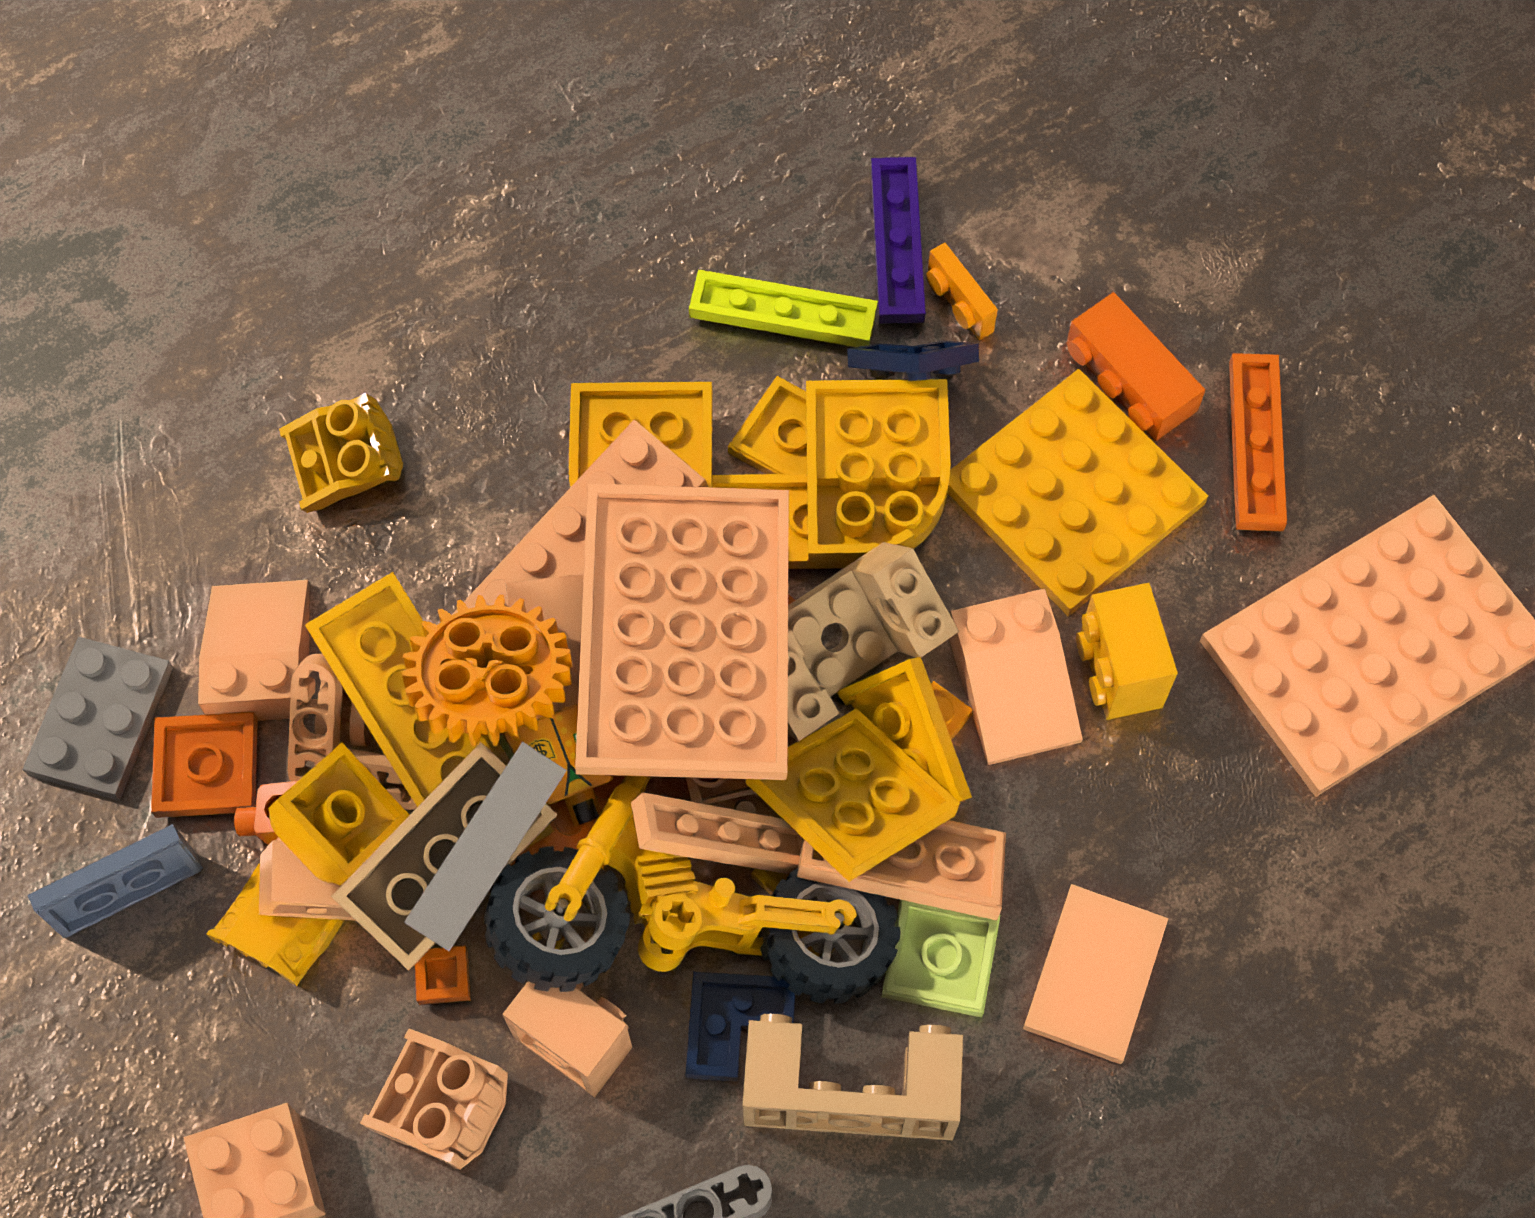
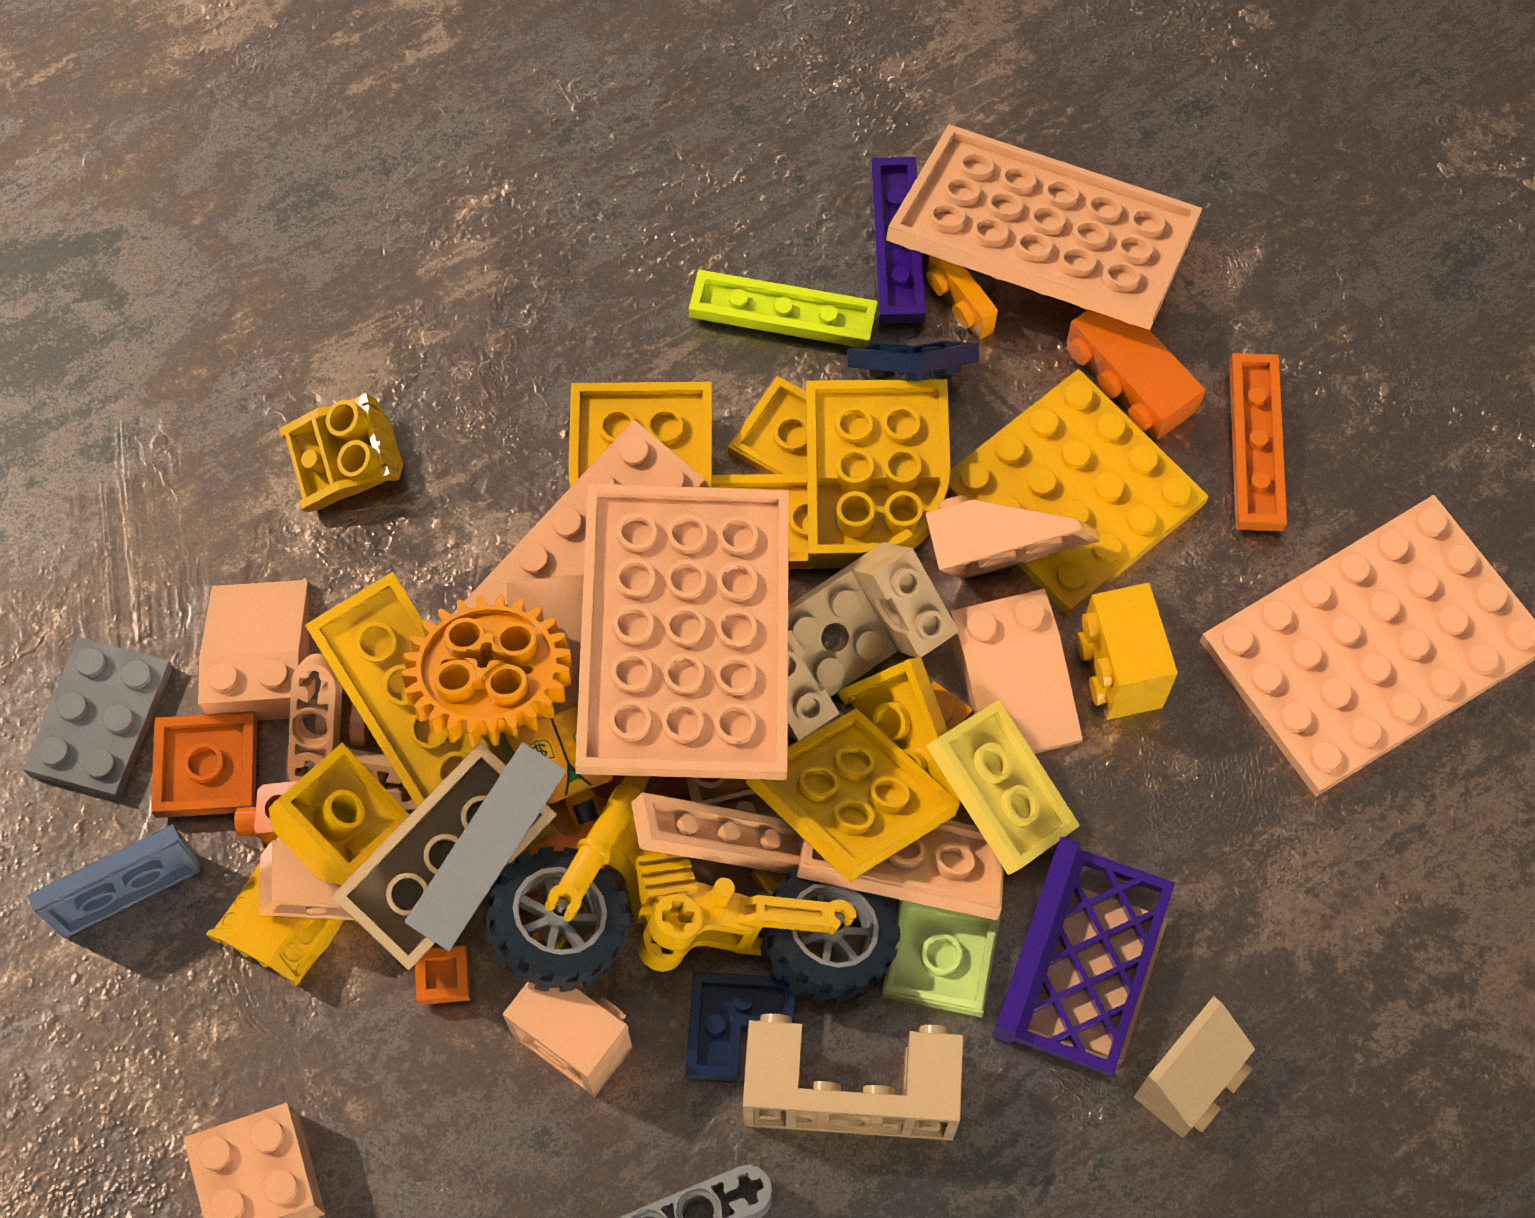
(439, 1100): light nougat slope -> none
(988, 537): none -> light nougat slope
(1003, 786): none -> light yellow plate
(1040, 944): none -> dark purple fence
(1046, 226): none -> light nougat plate
(1196, 1071): none -> tan slope

